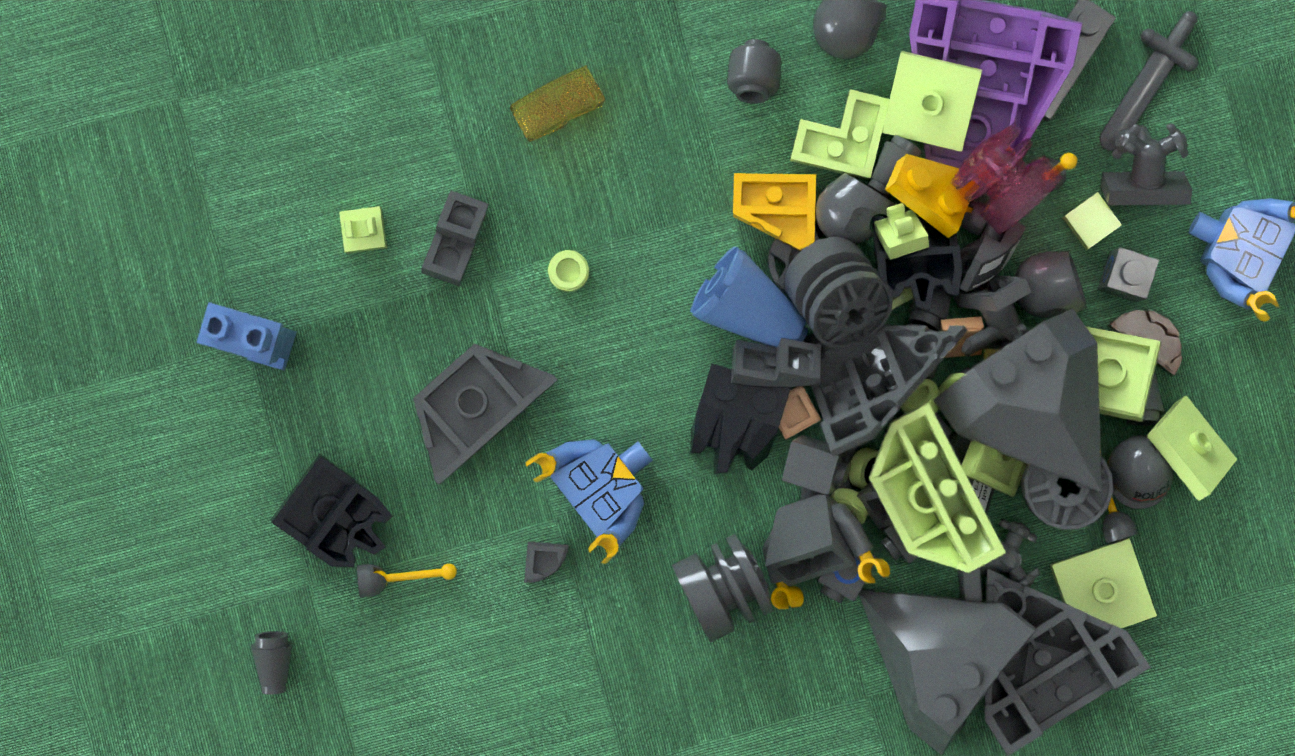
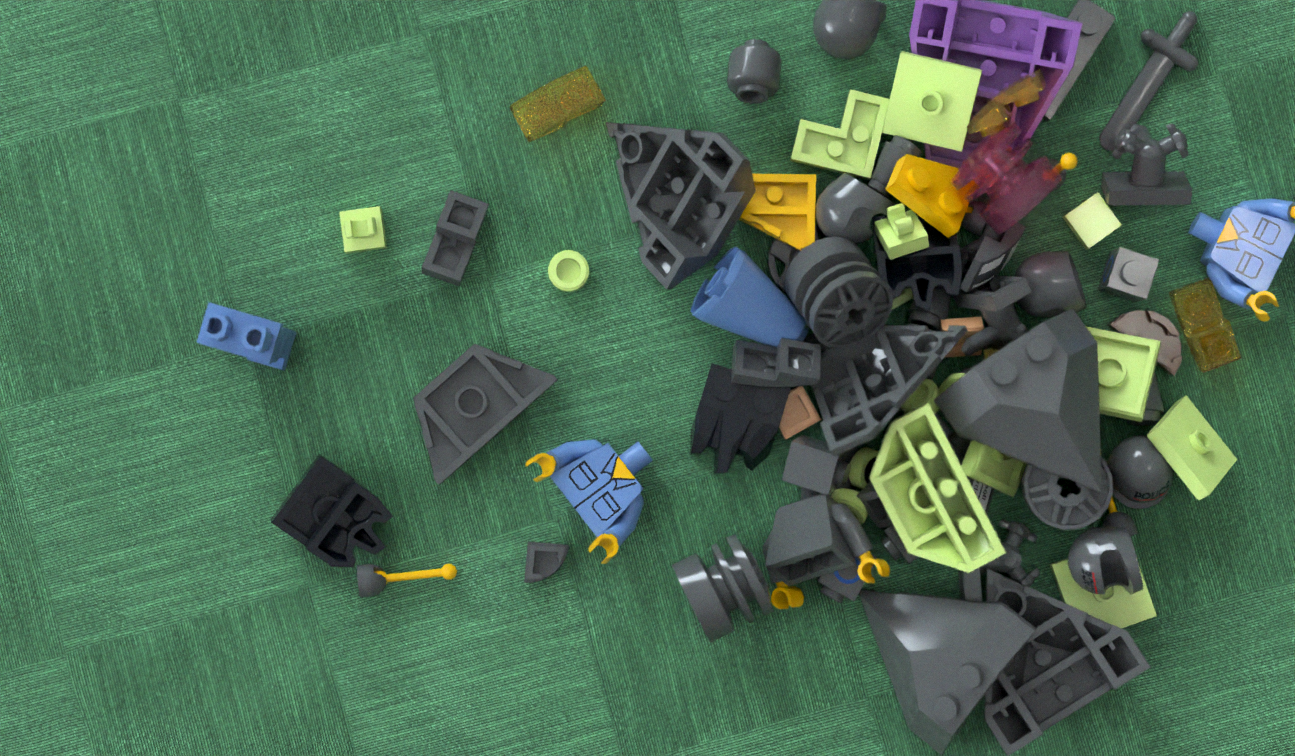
(272, 660): dark grey cone -> none
(681, 193): none -> dark grey wedge
(996, 110): none -> clear yellow slope
(1105, 559): none -> dark grey helmet
(1204, 326): none -> clear yellow slope

